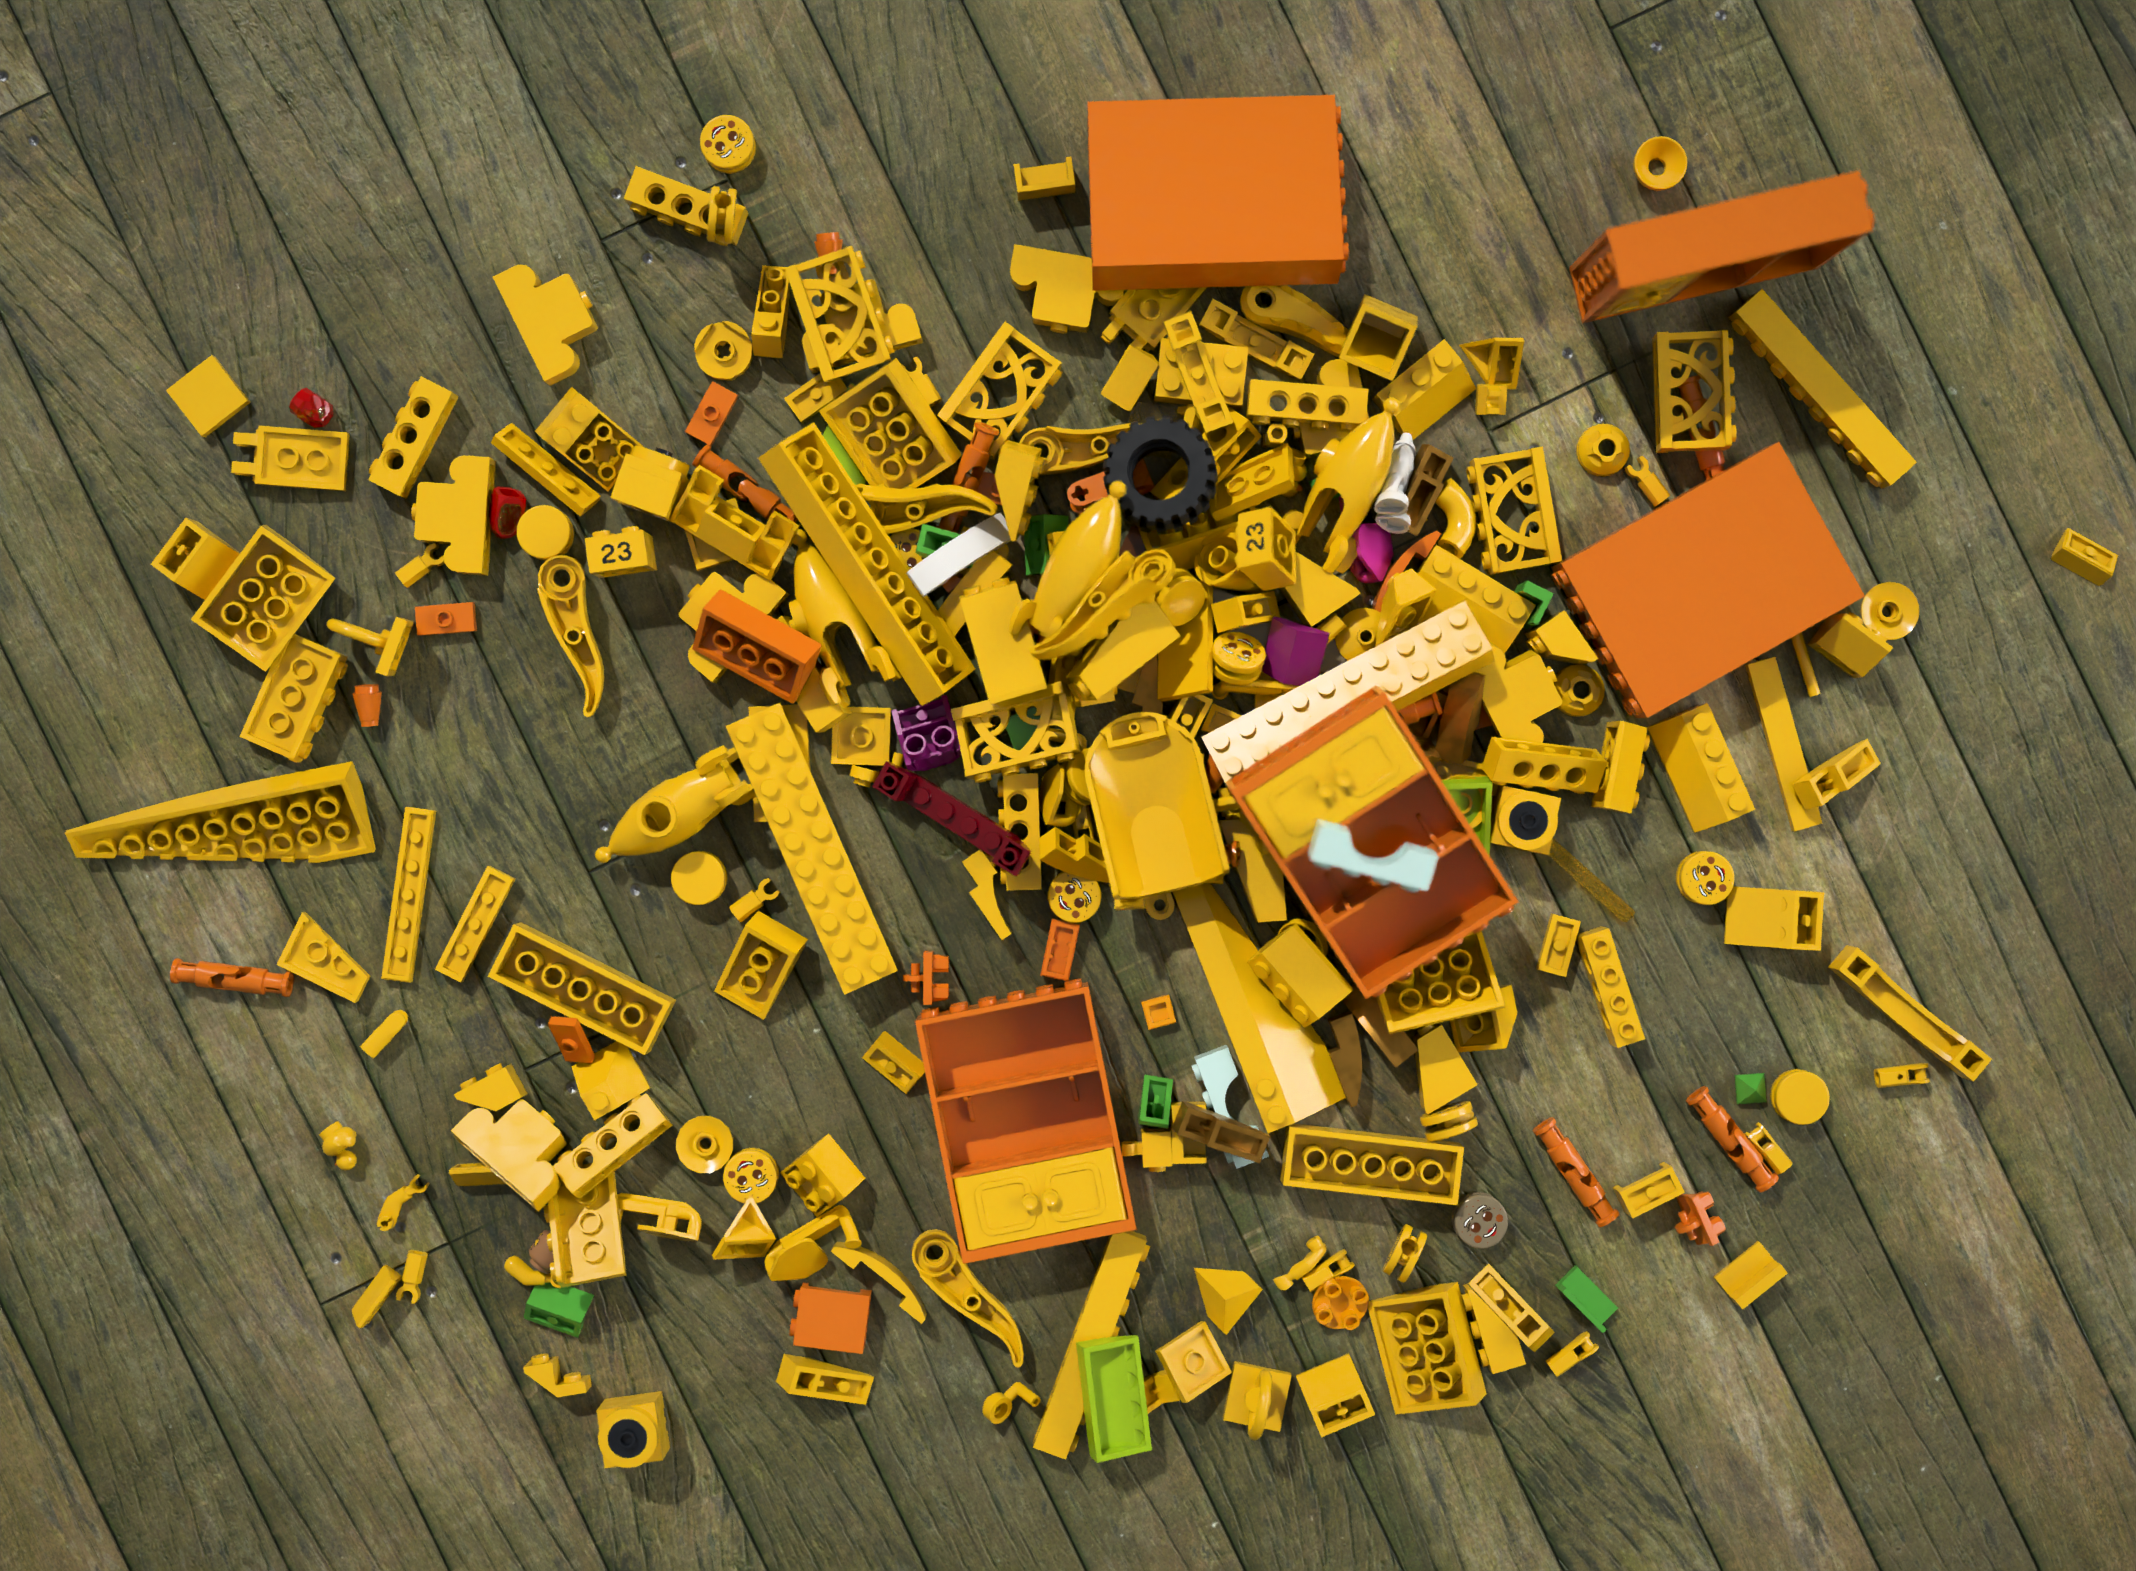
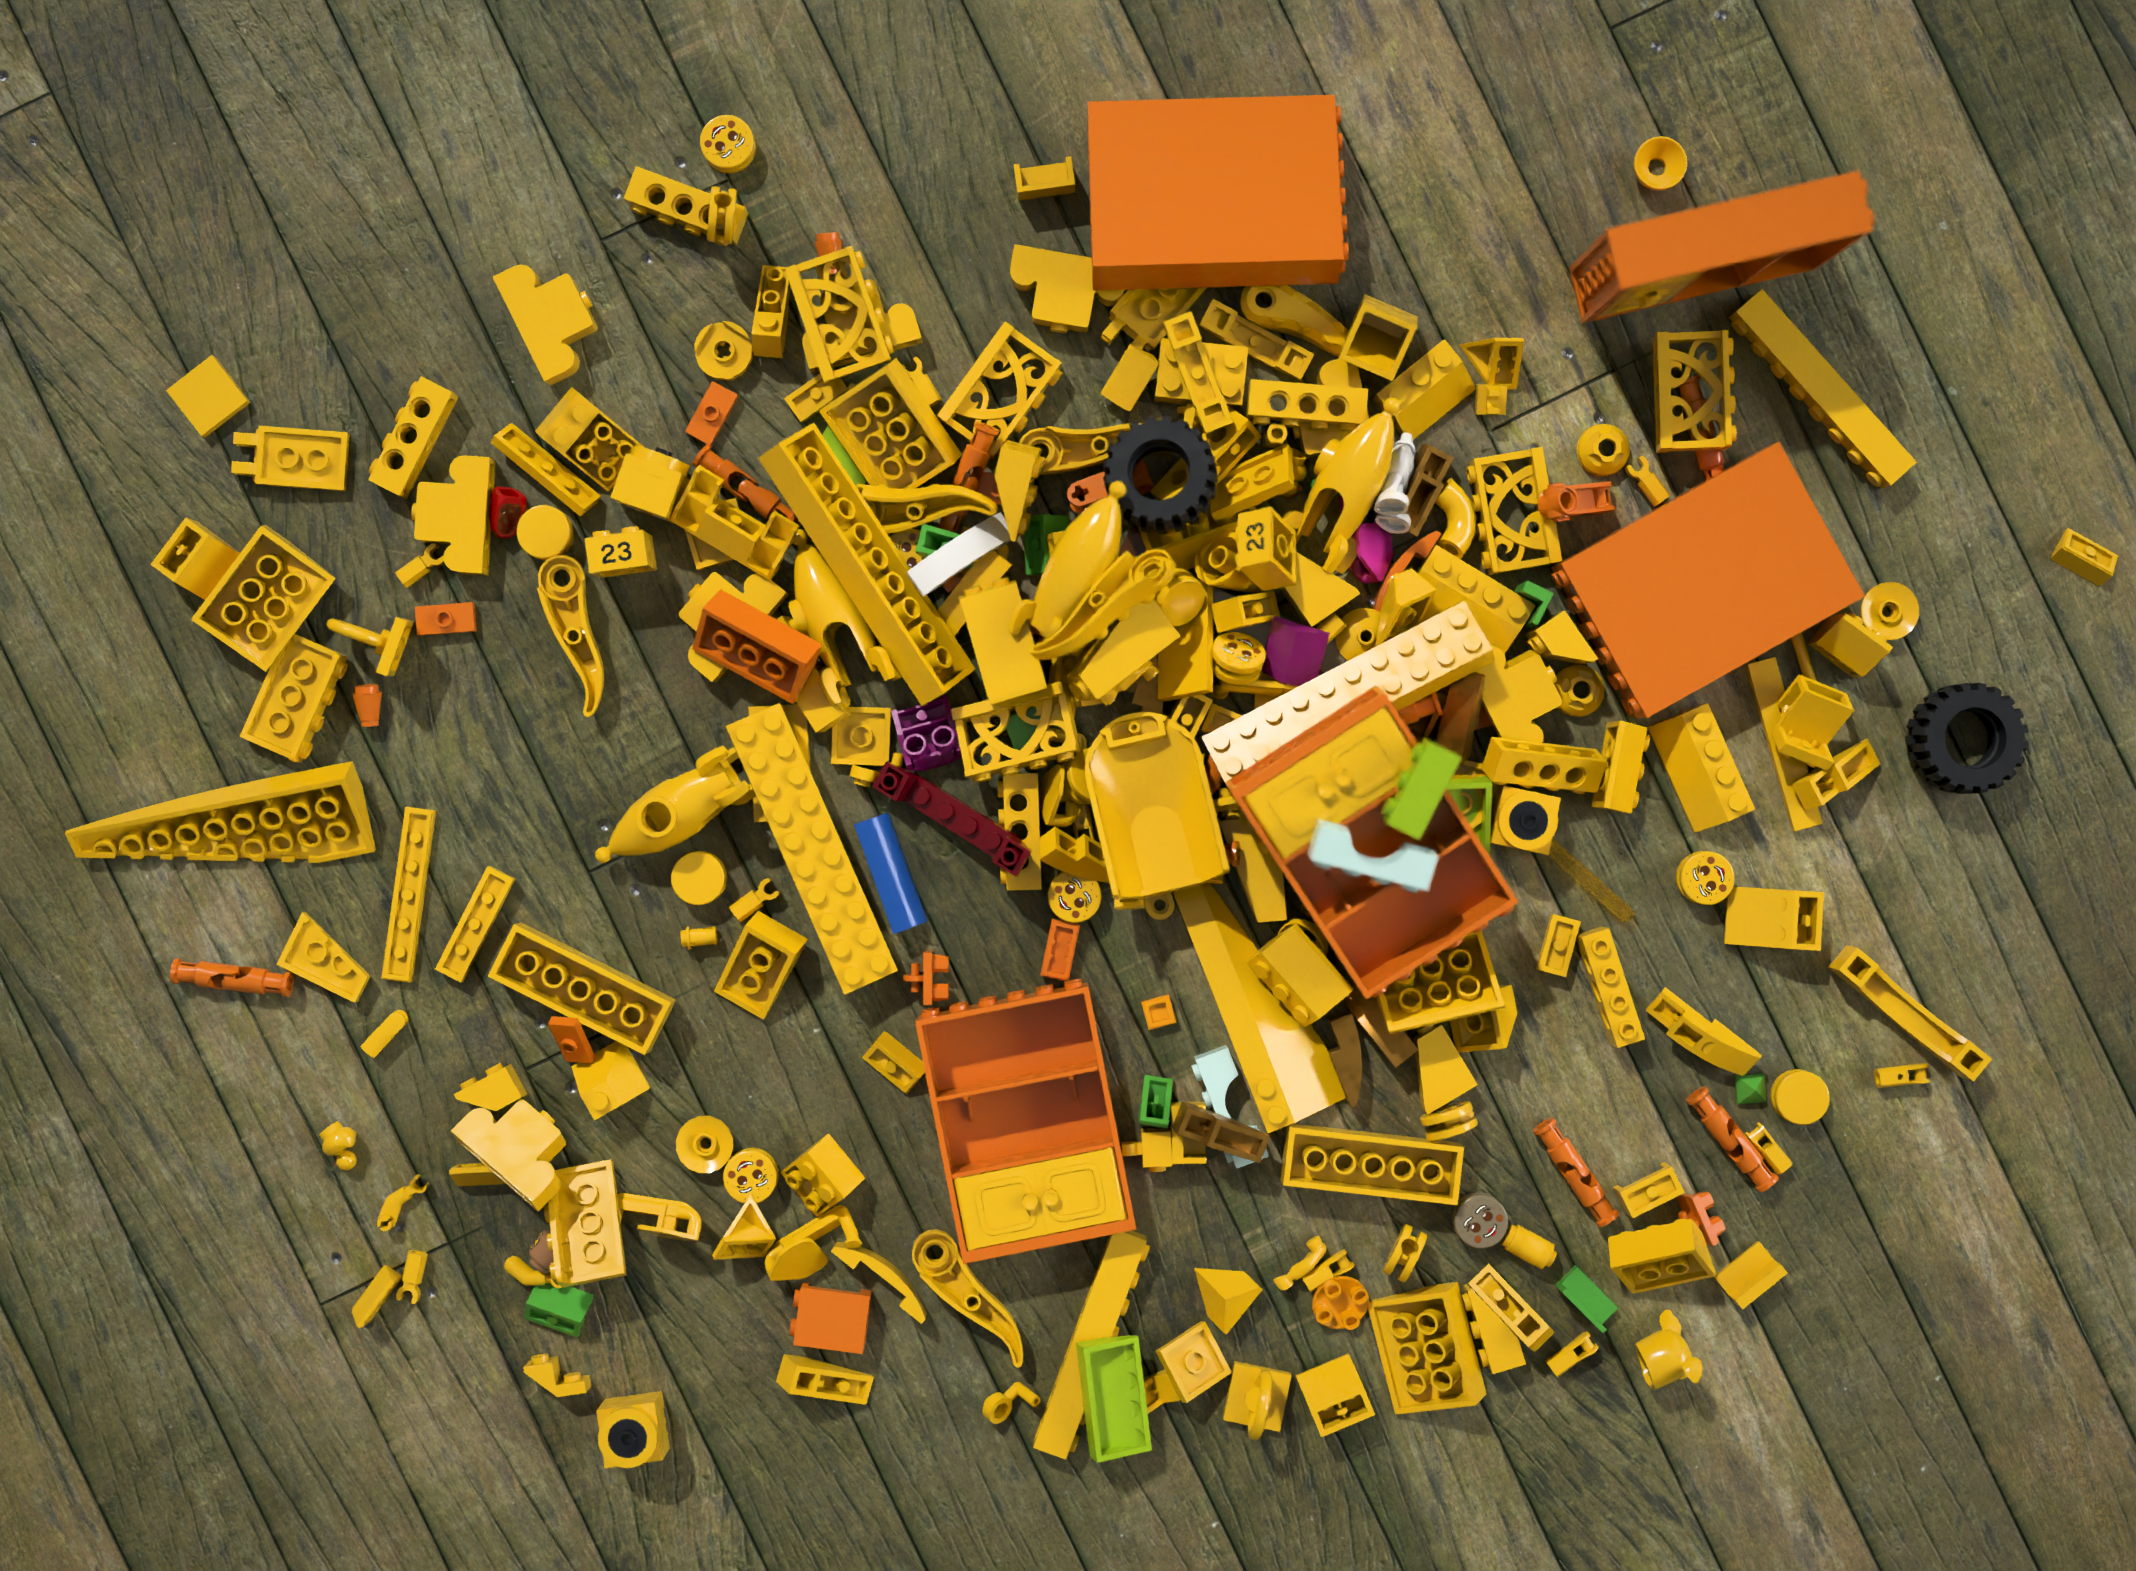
(311, 408): red rock -> none
(605, 1162): yellow brick -> none
(699, 937): none -> yellow pin
(890, 873): none -> blue brick
(982, 871): yellow slope -> none
(1146, 670): none -> yellow arm
(1420, 788): none -> lime brick
(1529, 1246): none -> yellow head
(1562, 501): none -> orange piece
(1660, 1256): none -> yellow slope
(1666, 1355): none -> yellow piece
(1703, 1038): none -> yellow slope
(1810, 720): none -> yellow piece
(2003, 731): none -> black tyre

